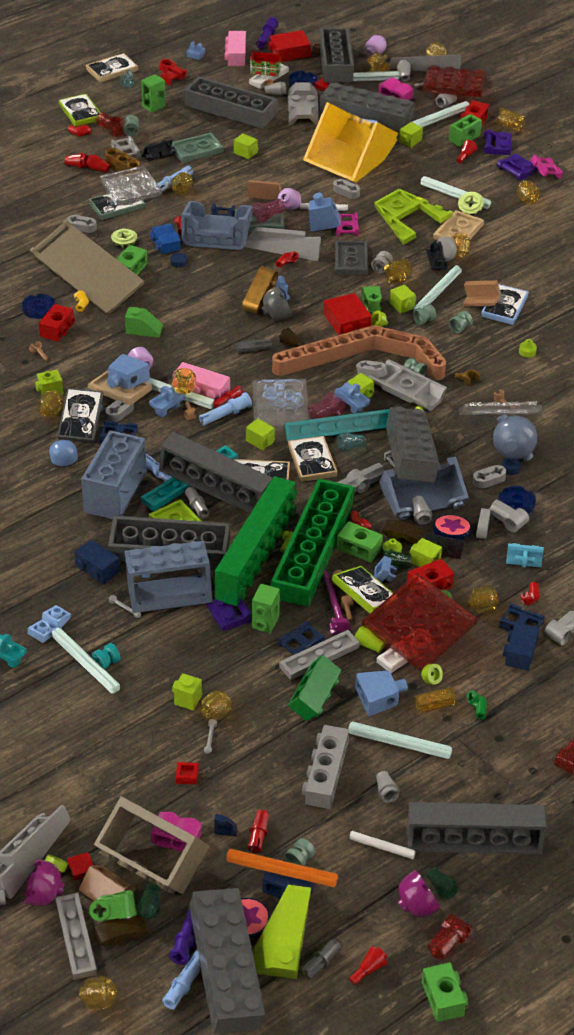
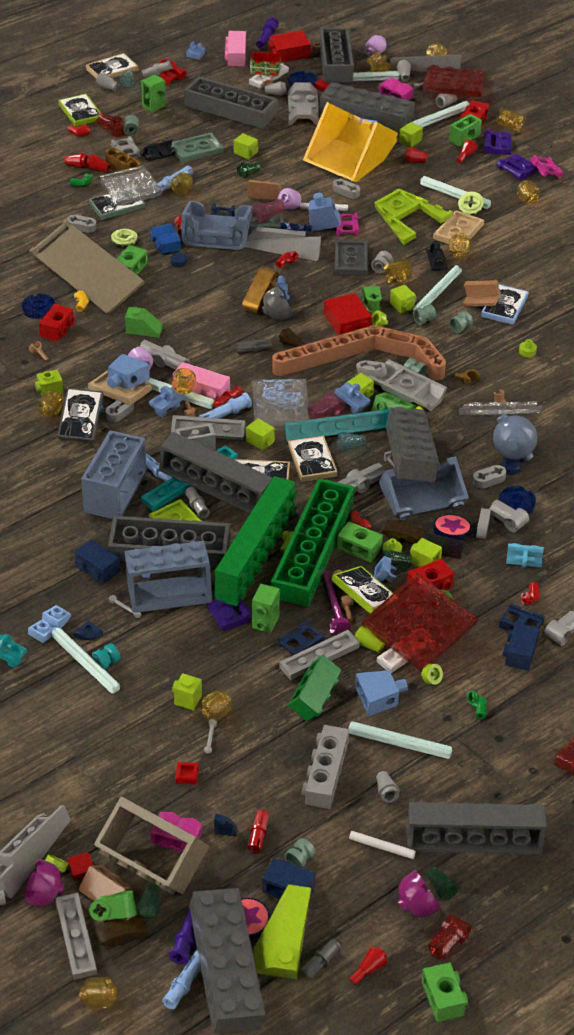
(63, 453): medium blue hair -> none
(82, 182): none -> green arm
(88, 632): none -> dark blue tile
(105, 81): none -> light grey cone
(130, 427): dark blue piece -> none
(157, 69): none -> light grey pin
(164, 355): none -> light grey piece
(201, 434): none -> light grey brick
(222, 427): none -> light grey plate
(247, 169): none -> clear green cone
(282, 867): orange axle -> none
(294, 226): none -> clear blue tile
(385, 401): none -> bright green bracket
(415, 155): none -> red cone
(421, 511): light grey cone -> none
(435, 700): clear yellow piece -> none
(447, 248): light grey hair -> none
(484, 599): clear yellow head -> none

